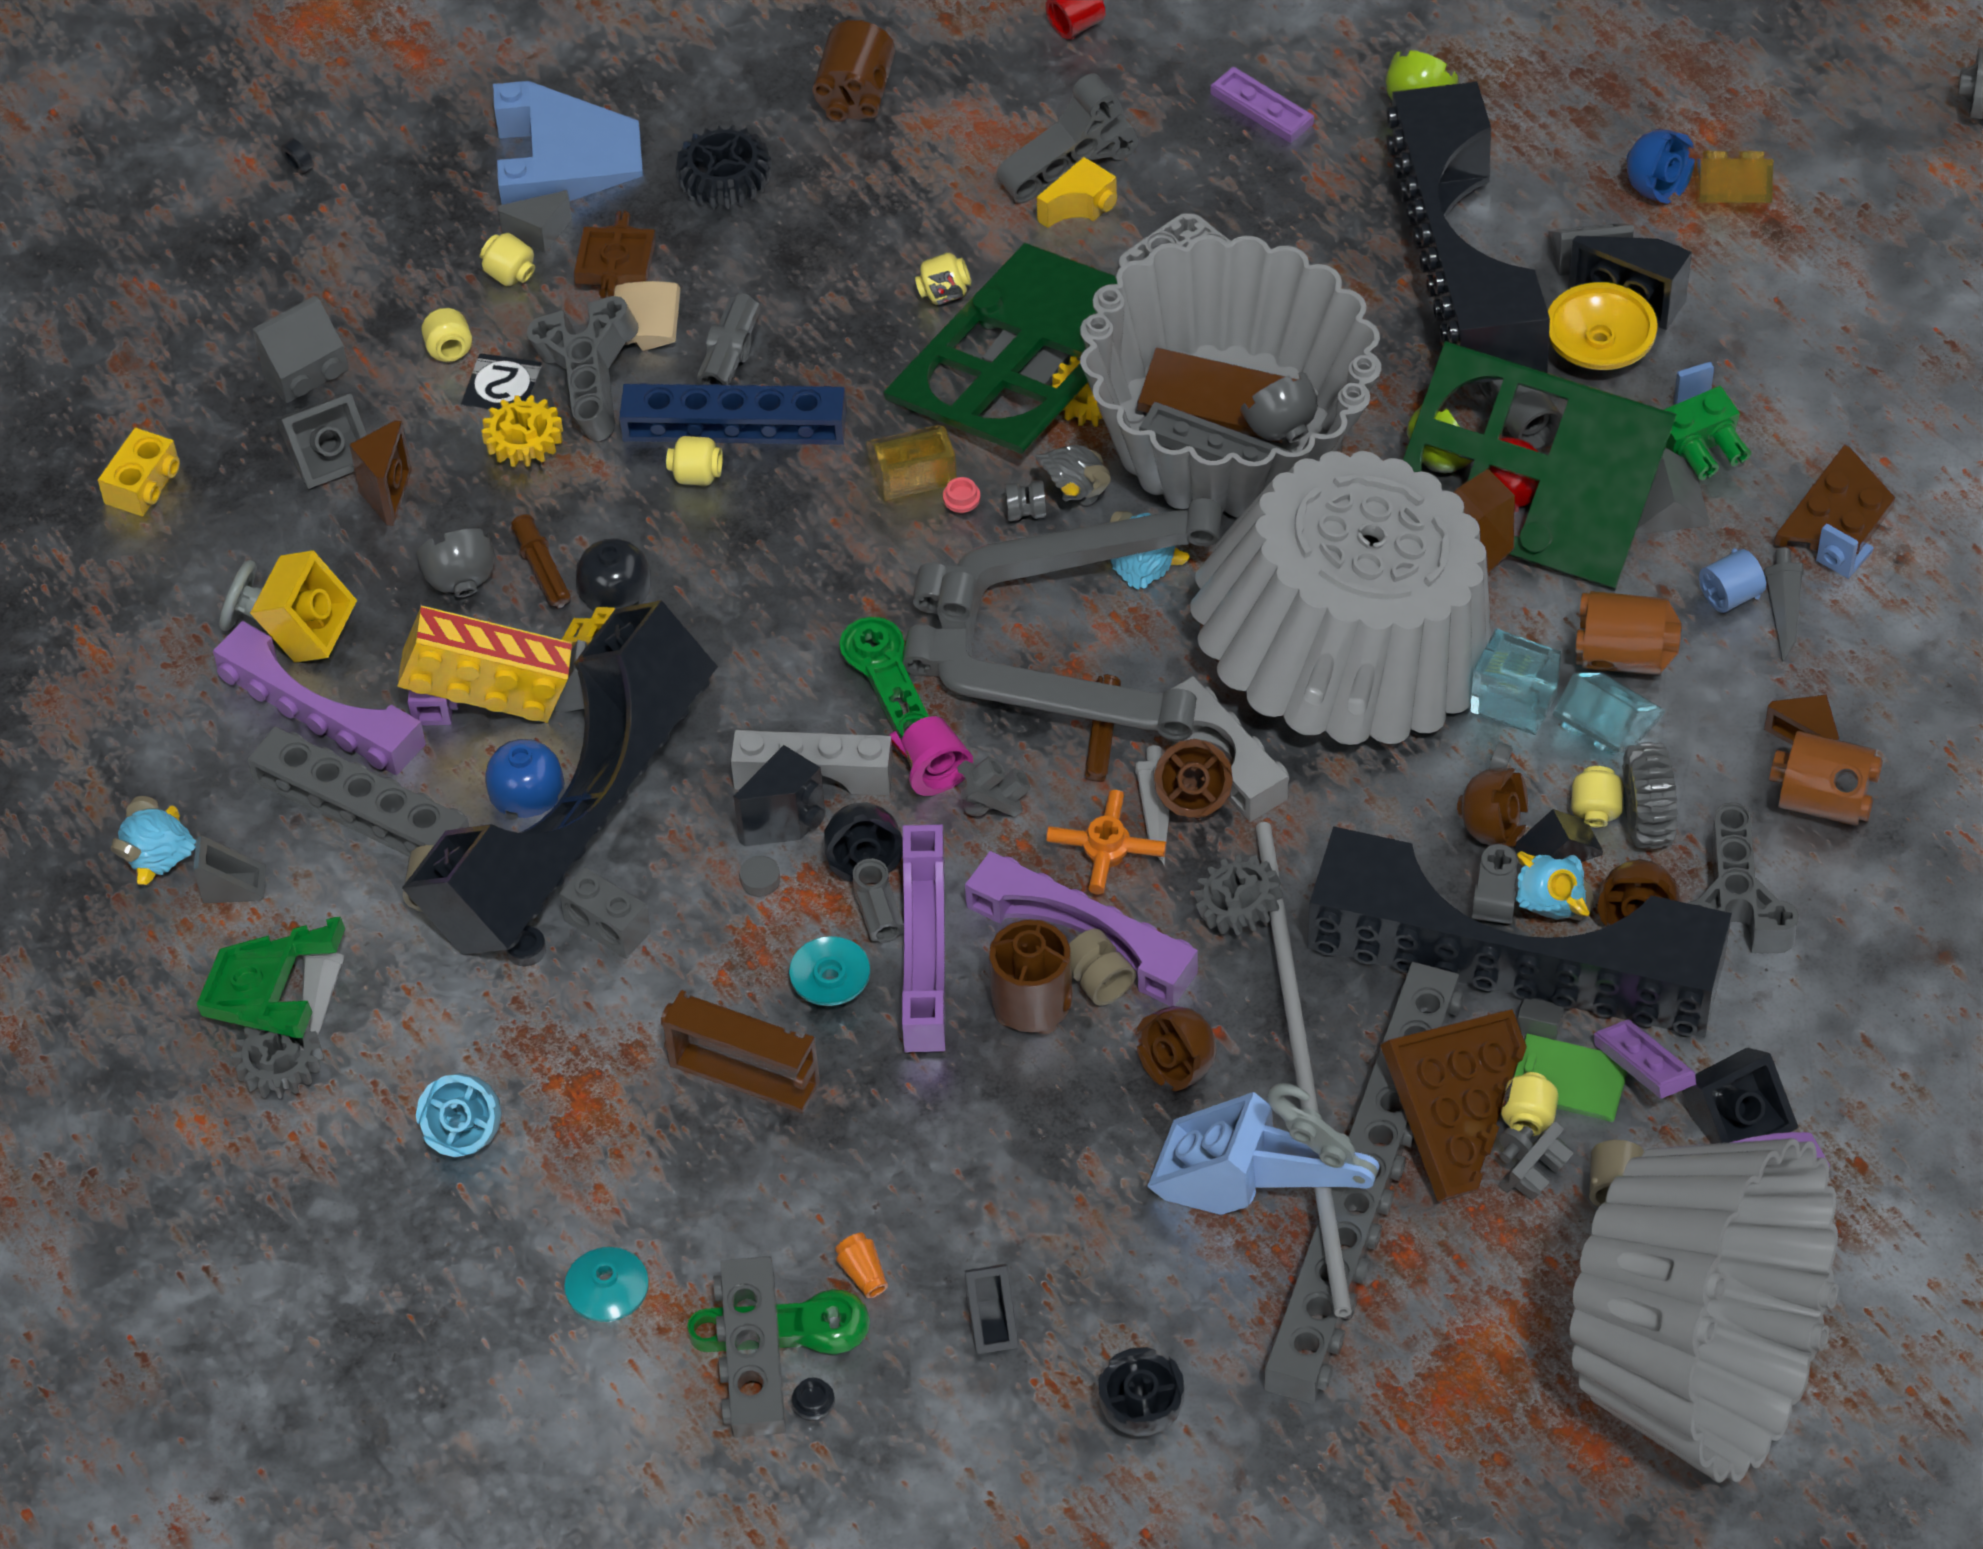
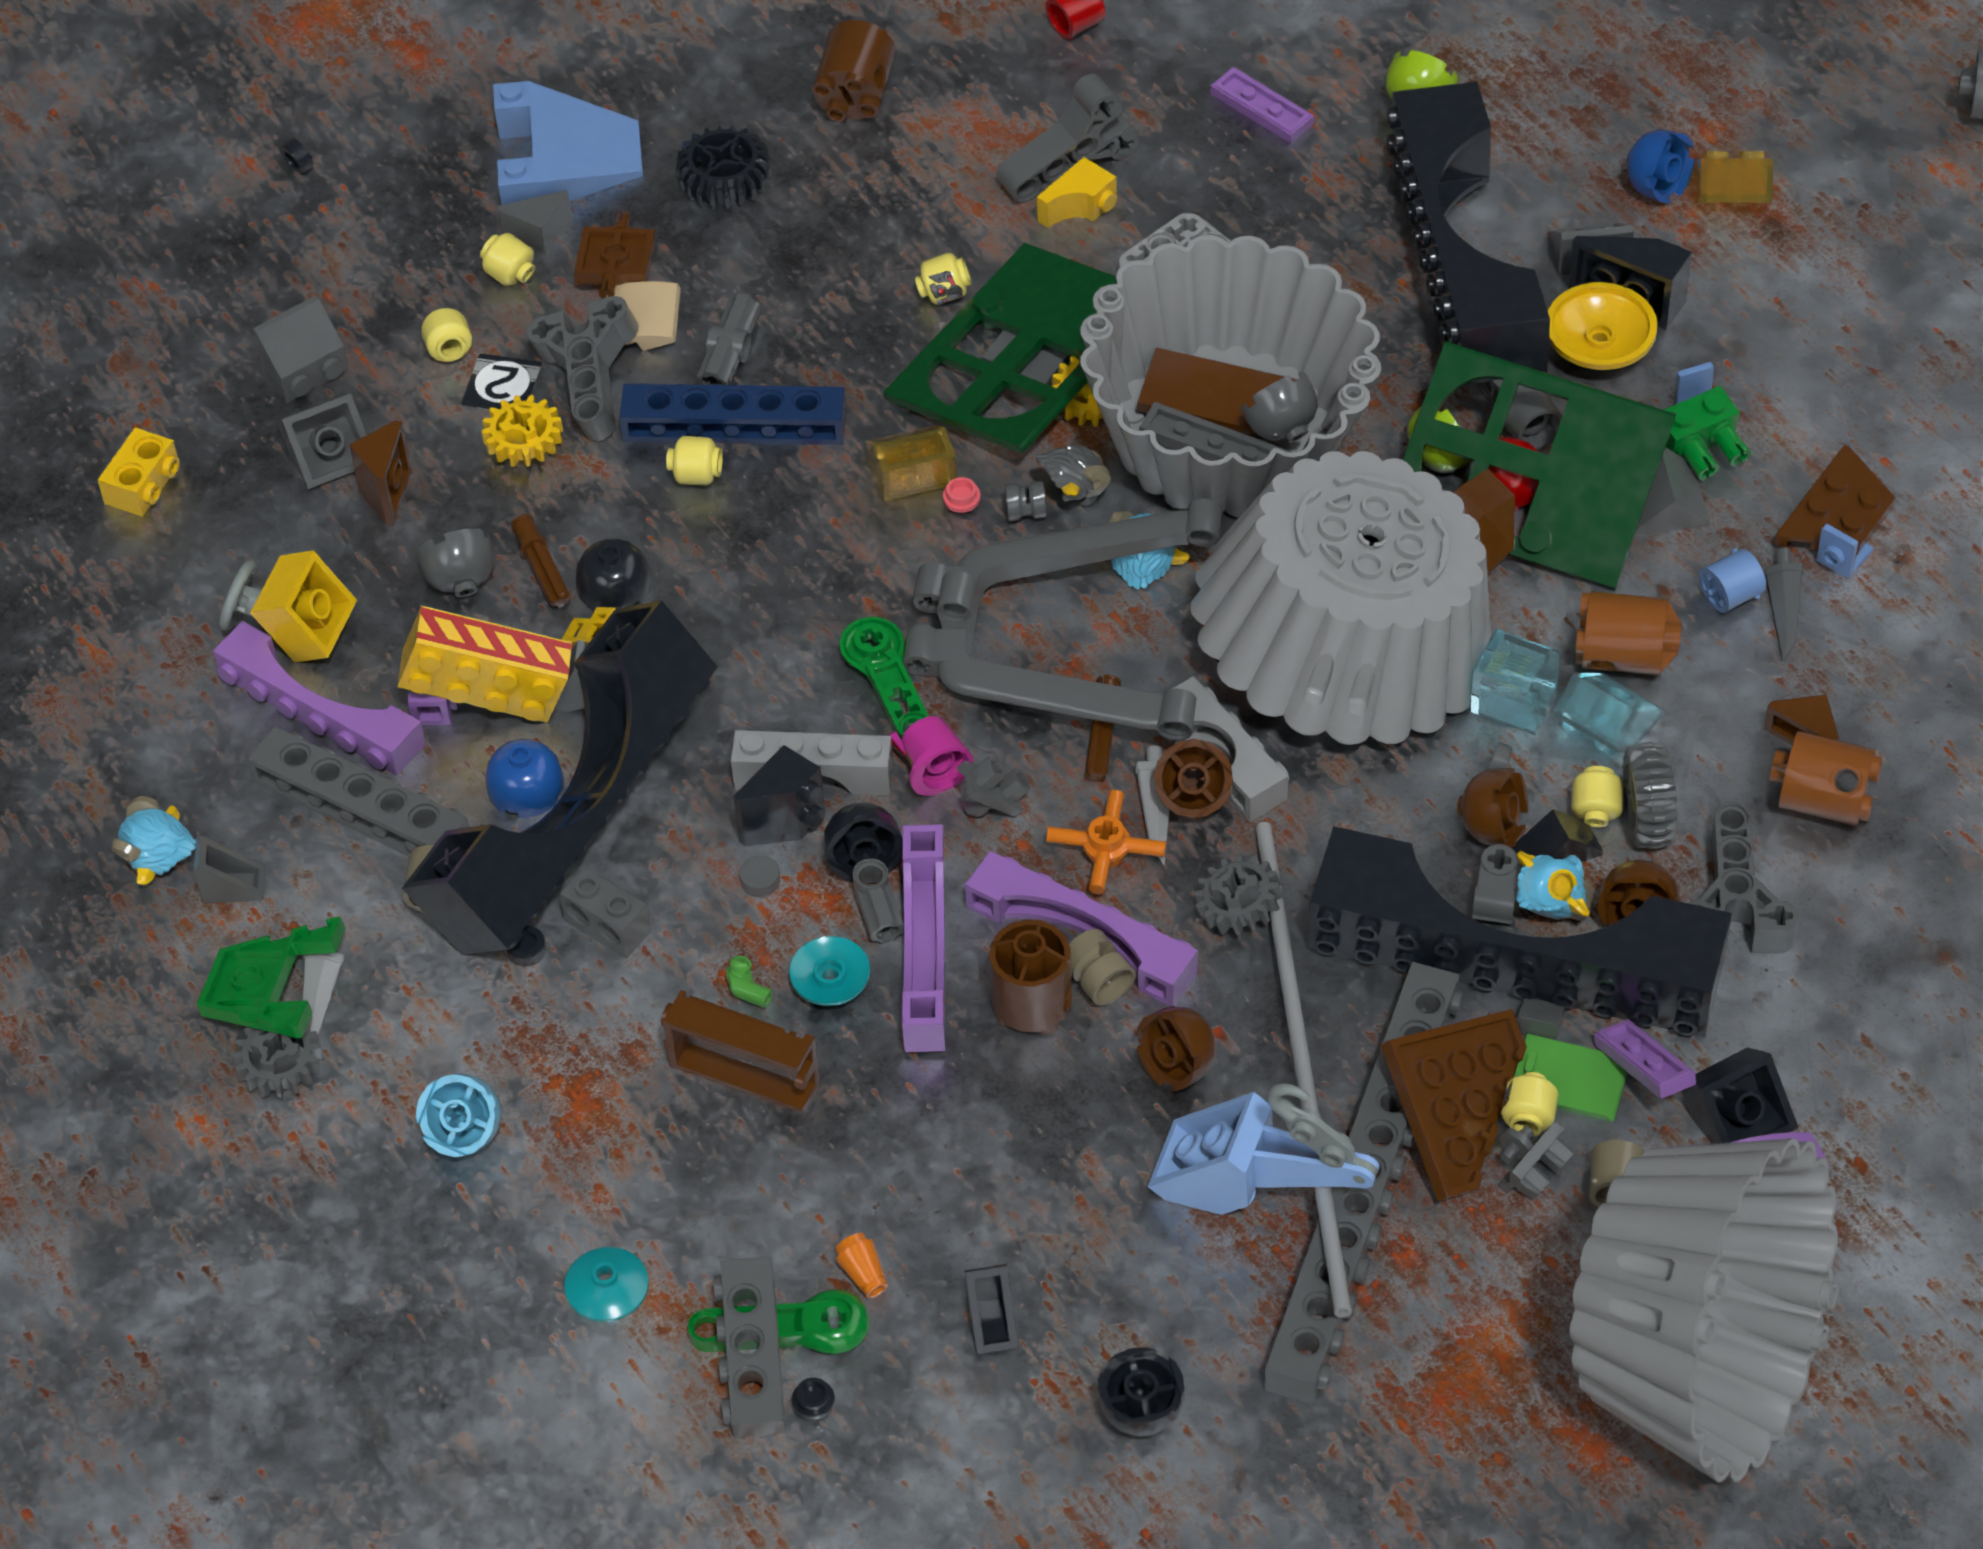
(742, 983): none -> bright green arm

